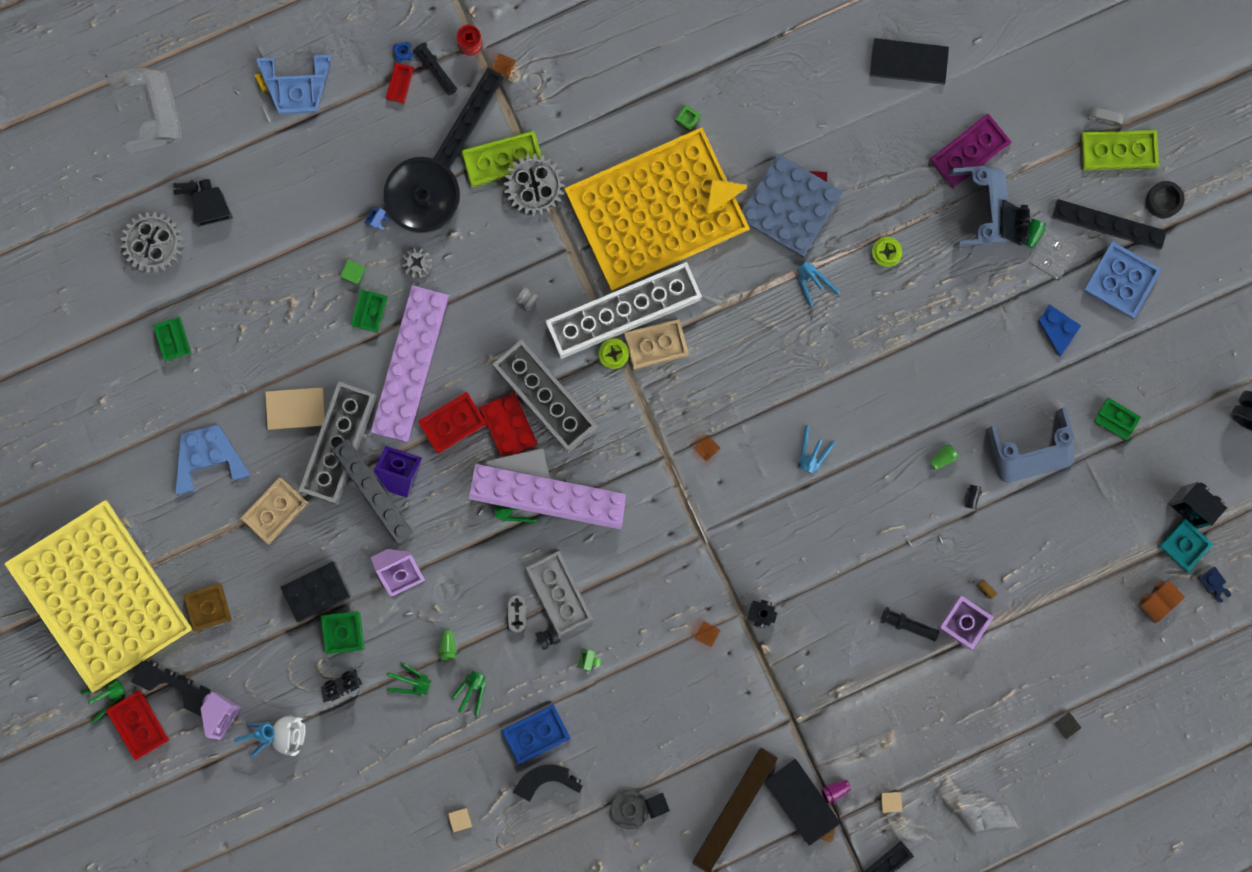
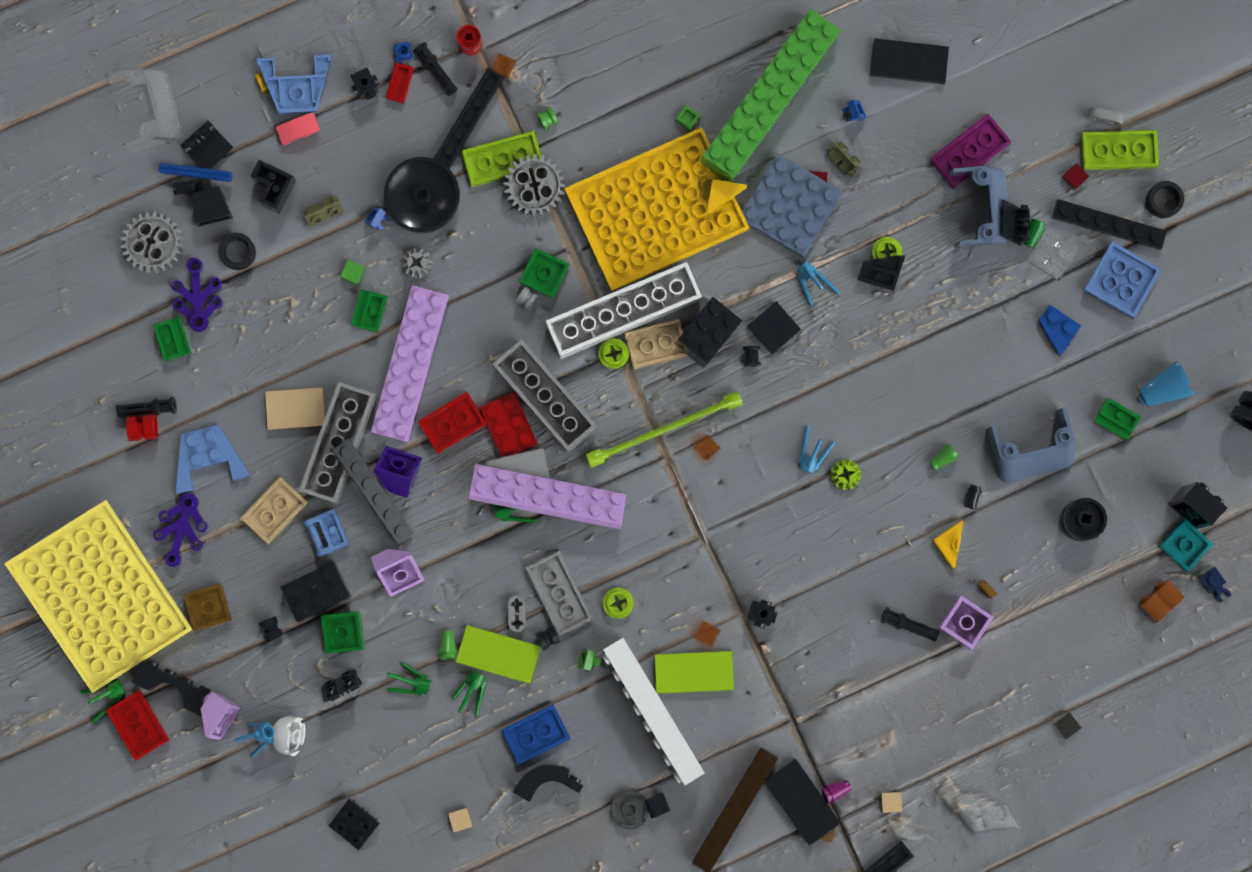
(142, 427): none -> red wheel
(156, 407): none -> black pin
(182, 527): none -> dark purple plant
(195, 172): none -> blue axle
(197, 297): none -> dark purple plant
(206, 146): none -> black hinge
(237, 237): none -> black tyre
(270, 628): none -> black wheel
(277, 185): none -> black brick
(298, 128): none -> coral slope
(331, 208): none -> olive hinge
(332, 531): none -> medium blue plate
(354, 824): none -> black hinge
(365, 84): none -> black brick
(498, 654): none -> lime tile
(544, 273): none -> green plate
(547, 118): none -> bright green wheel
(609, 599): none -> lime gear
(653, 711): none -> white brick
(694, 672): none -> lime tile
(708, 332): none -> black brick
(730, 402): none -> lime hose
(752, 356): none -> black bush
(770, 96): none -> bright green brick
(774, 327): none -> black tile
(841, 482): none -> lime gear
(850, 162): none -> olive hinge
(856, 110): none -> blue tile
(882, 271): none -> black wing
(949, 543): none -> yellow tile
(1075, 176): none -> dark red tile
(1091, 511): none -> black wheel
(1166, 387): none -> dark azure cone

